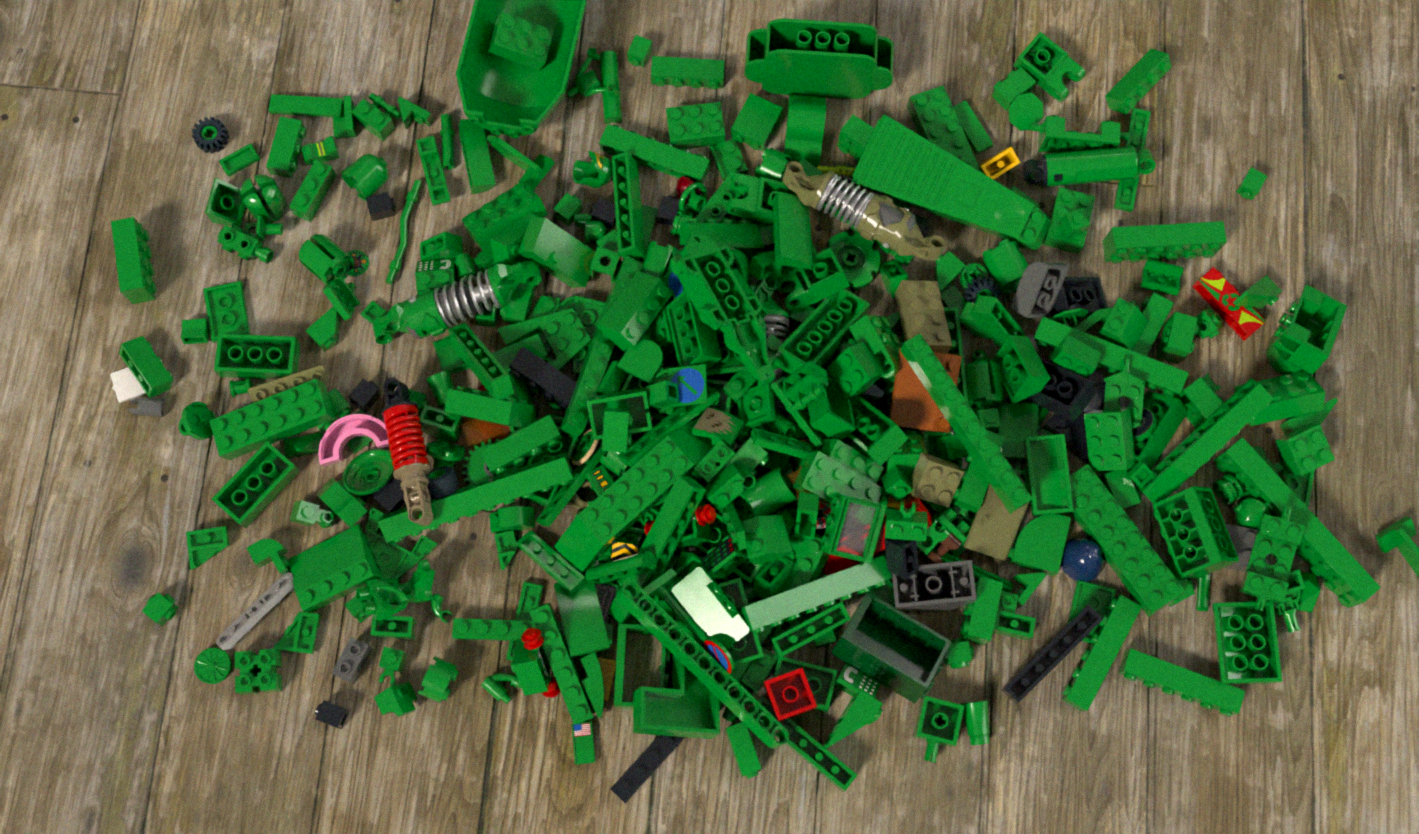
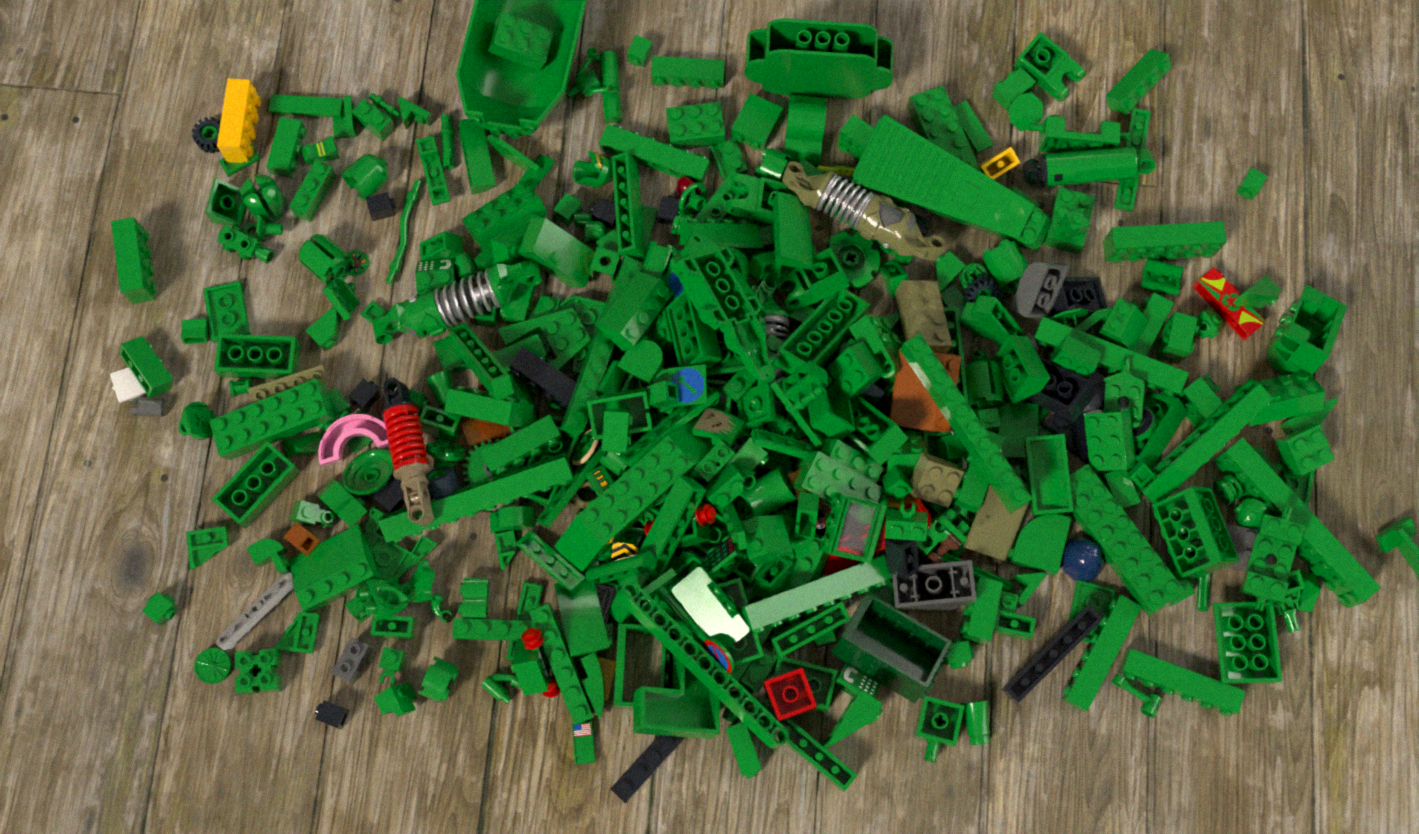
(238, 121): none -> yellow brick
(301, 539): none -> dark orange brick
(475, 598): none -> green brick
(1150, 703): none -> green brick

